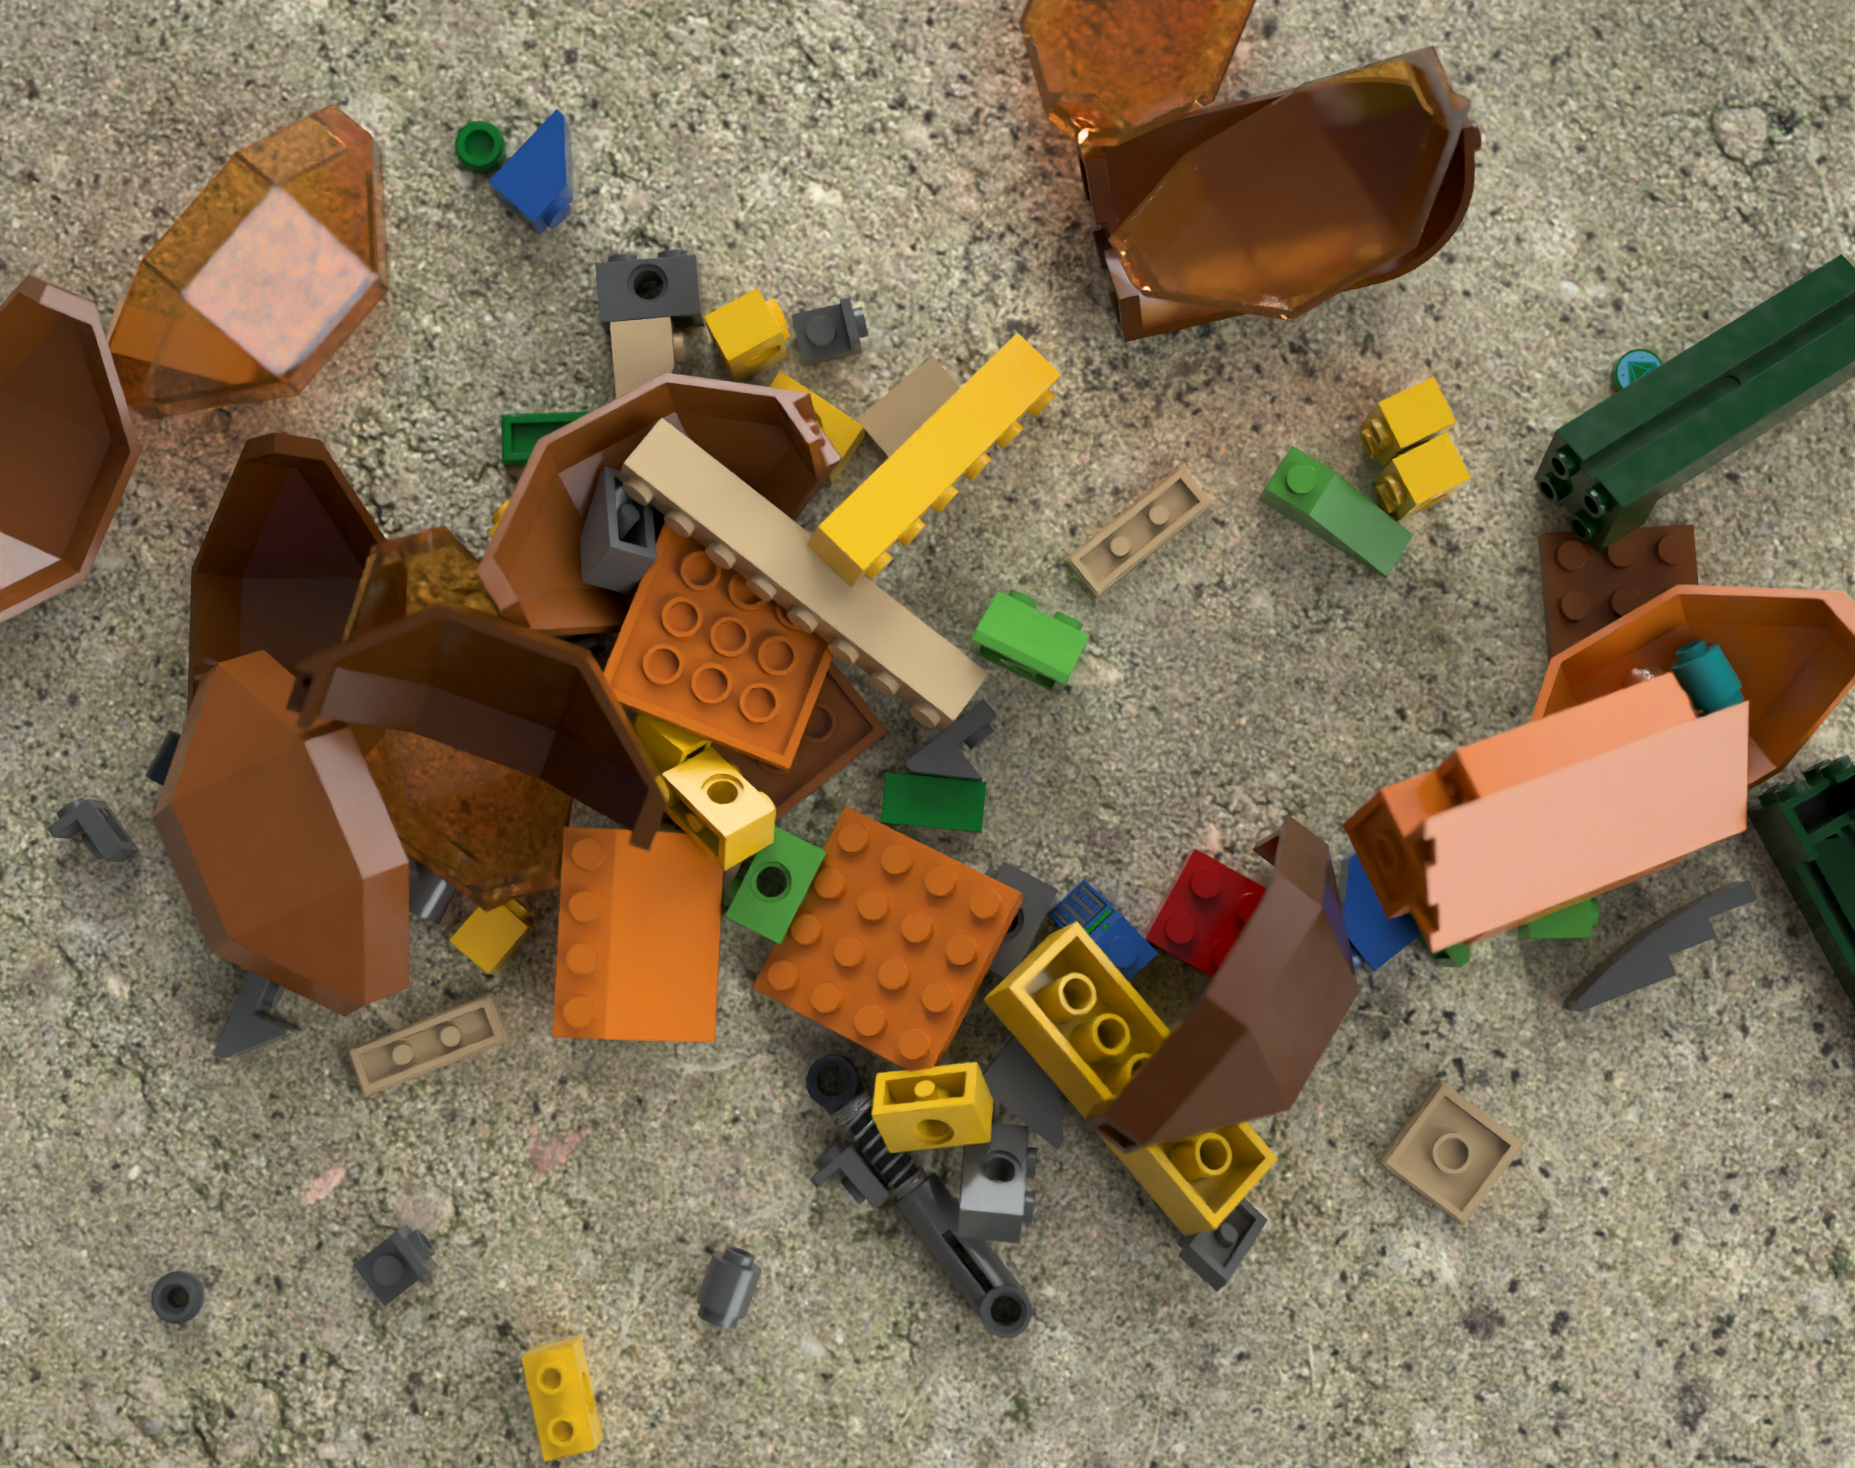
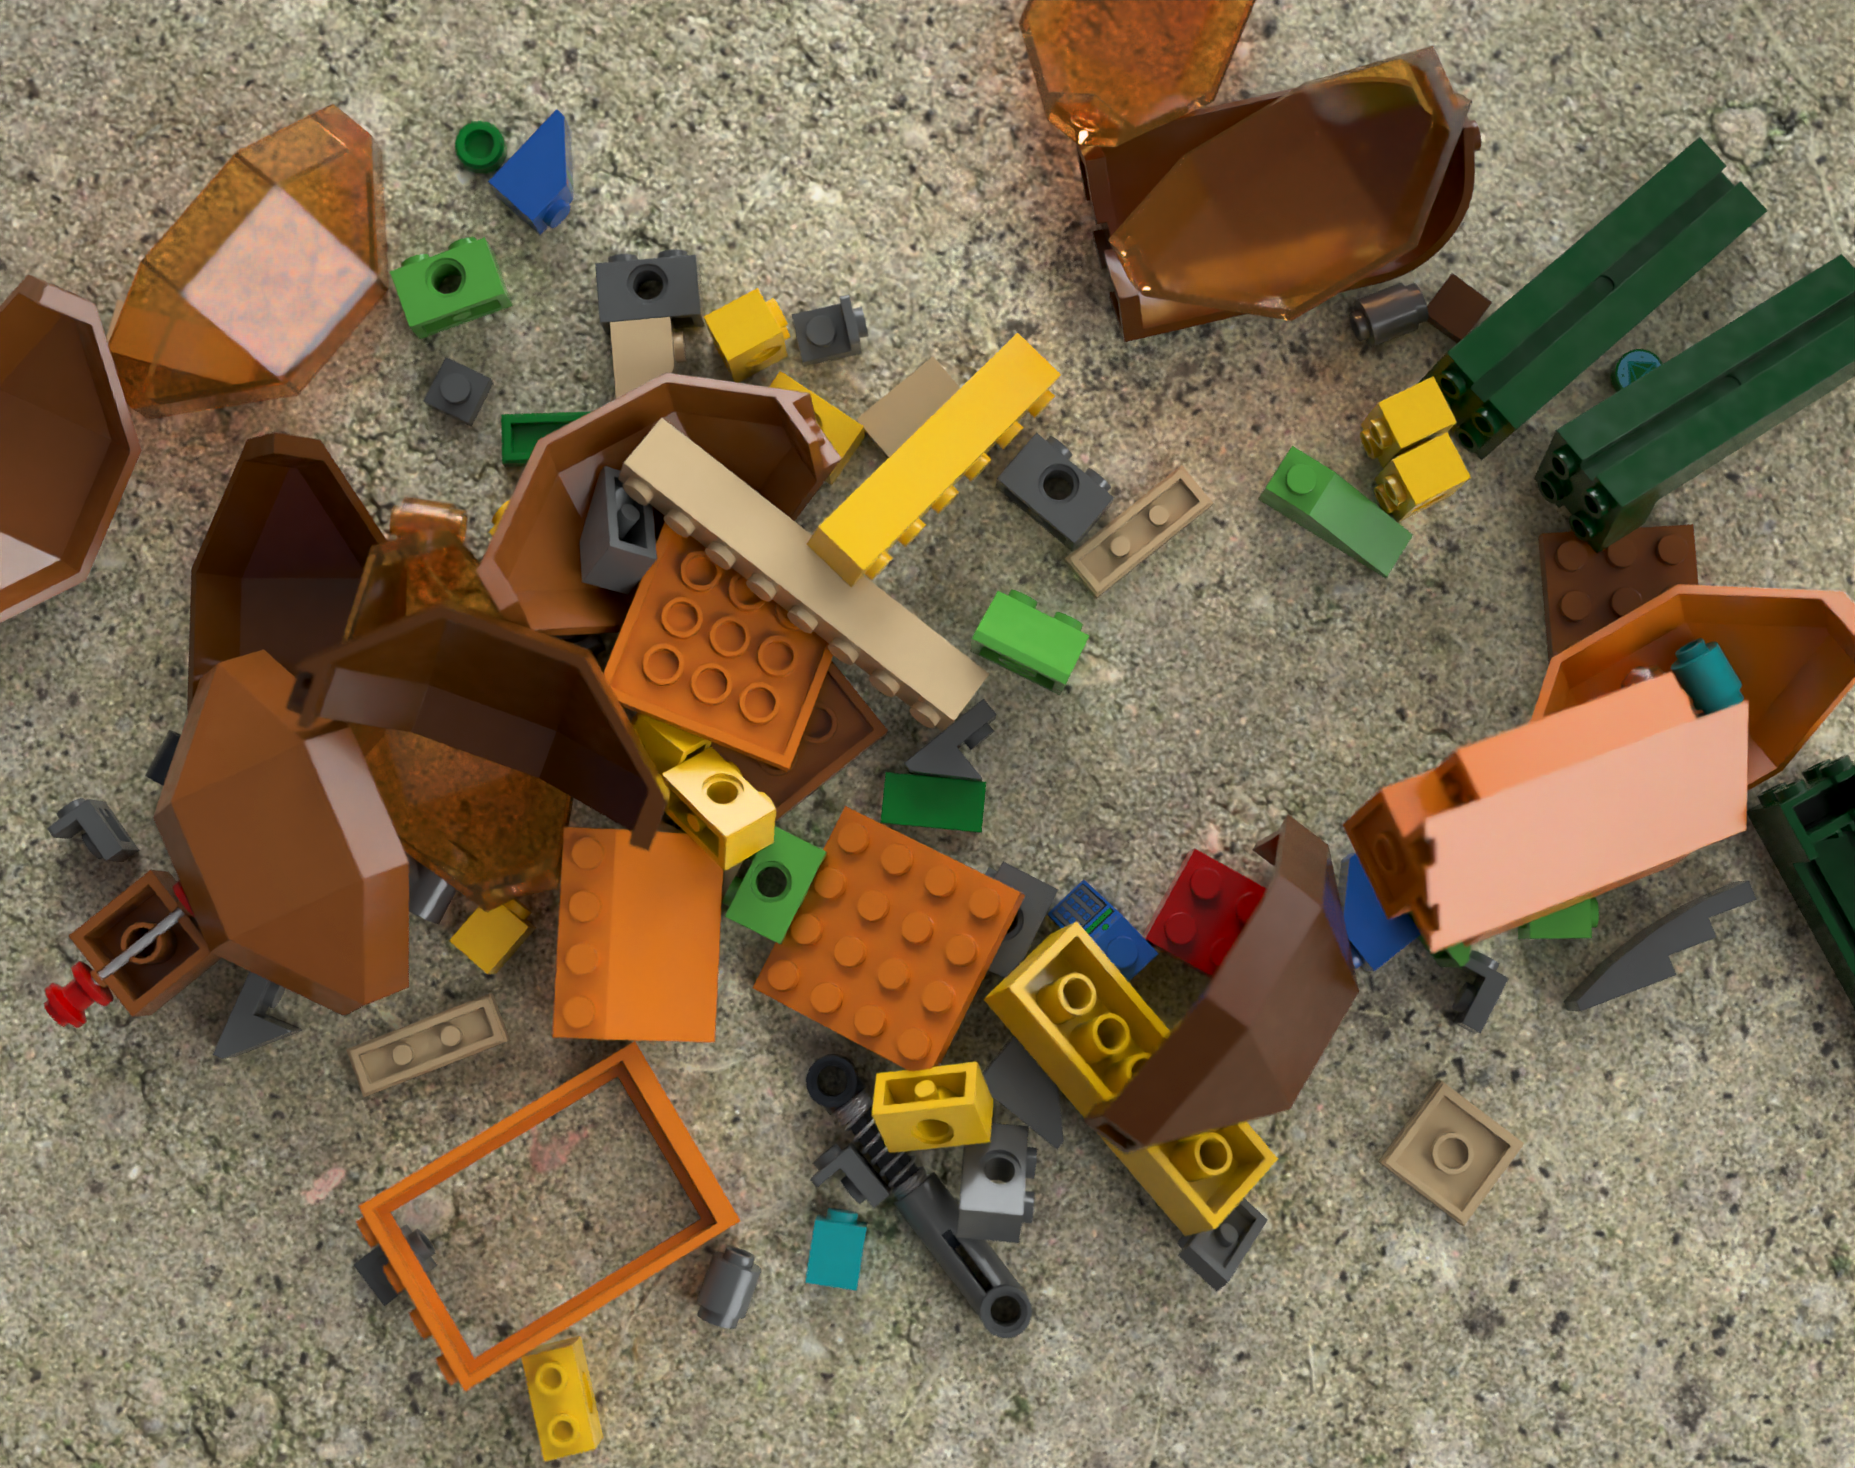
(140, 948): none -> dark orange brick
(167, 1308): dark grey plate -> none
(424, 514): none -> clear orange brick
(458, 391): none -> dark grey plate
(479, 294): none -> bright green brick
(675, 1143): none -> orange window
(836, 1249): none -> teal brick
(1066, 518): none -> dark grey brick
(1388, 314): none -> dark grey brick
(1456, 308): none -> reddish brown tile
(1478, 999): none -> dark grey bracket
(1592, 297): none -> dark green brick

